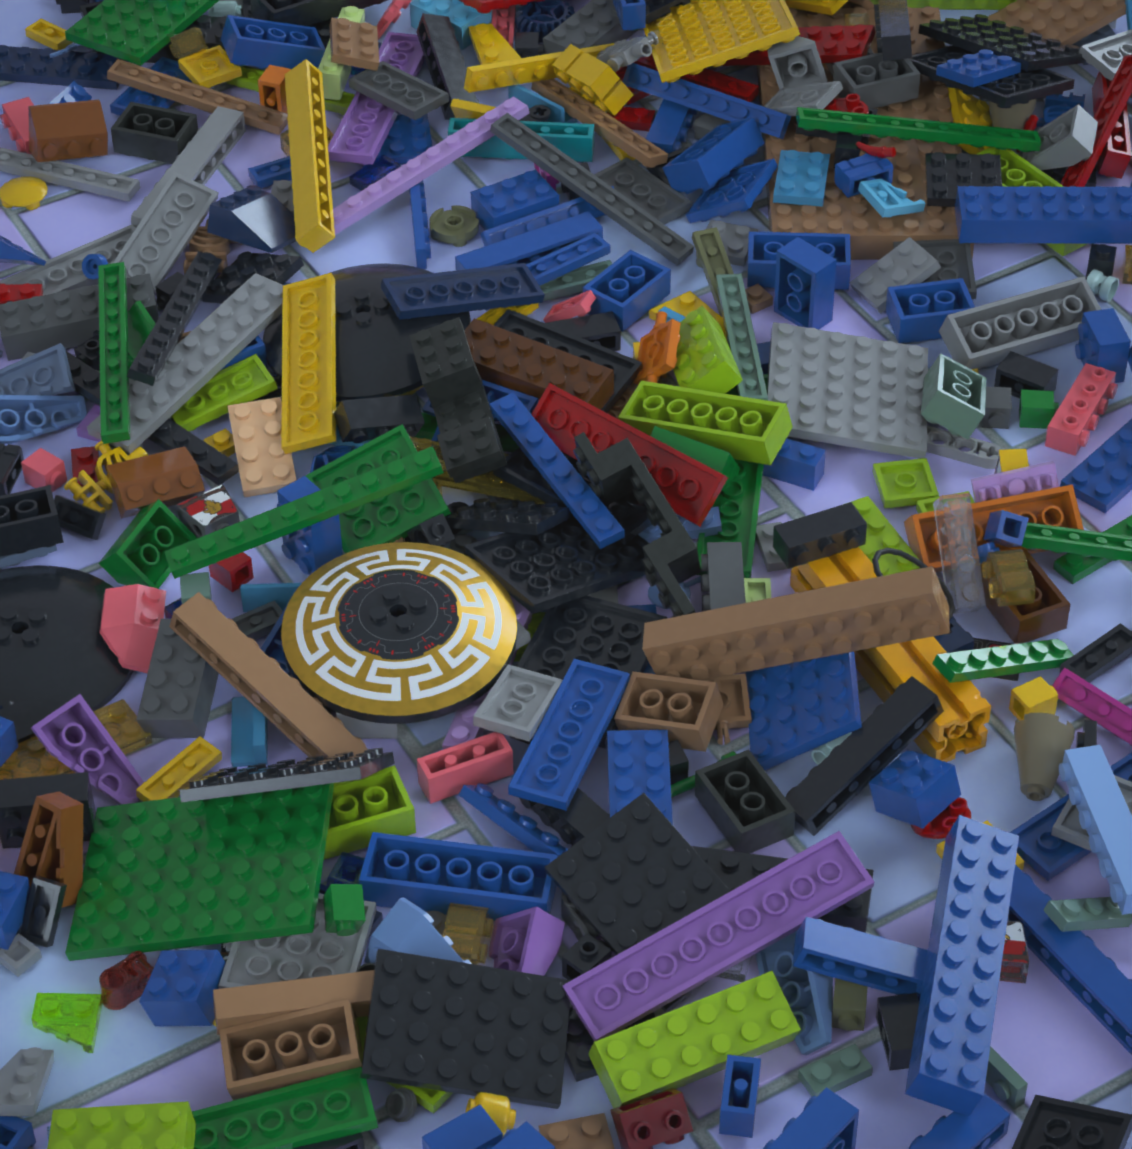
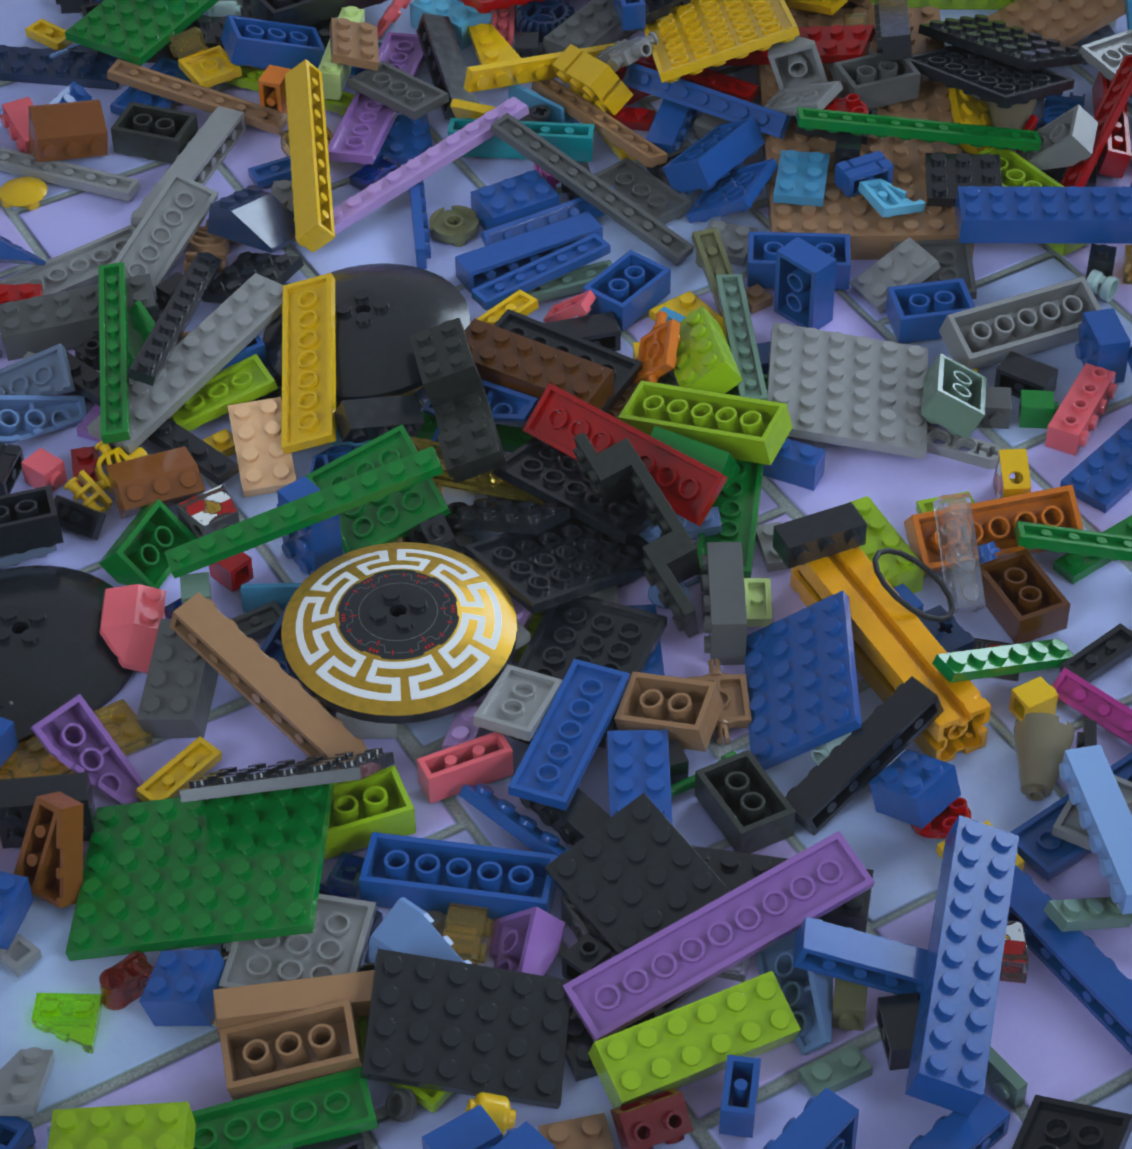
(43, 911): black plate -> none
(91, 263): blue tile -> none
(248, 734): dark azure panel -> none
(344, 909): green brick -> none
(462, 291): dark blue plate -> none
(557, 470): blue plate -> none
(799, 626): medium nougat brick -> none
(880, 152): red helmet -> none
(904, 482): lime plate -> none
(978, 68): blue plate -> none
(1006, 528): blue brick -> none
(1009, 577): clear yellow brick -> none
(1015, 482): lavender plate -> none

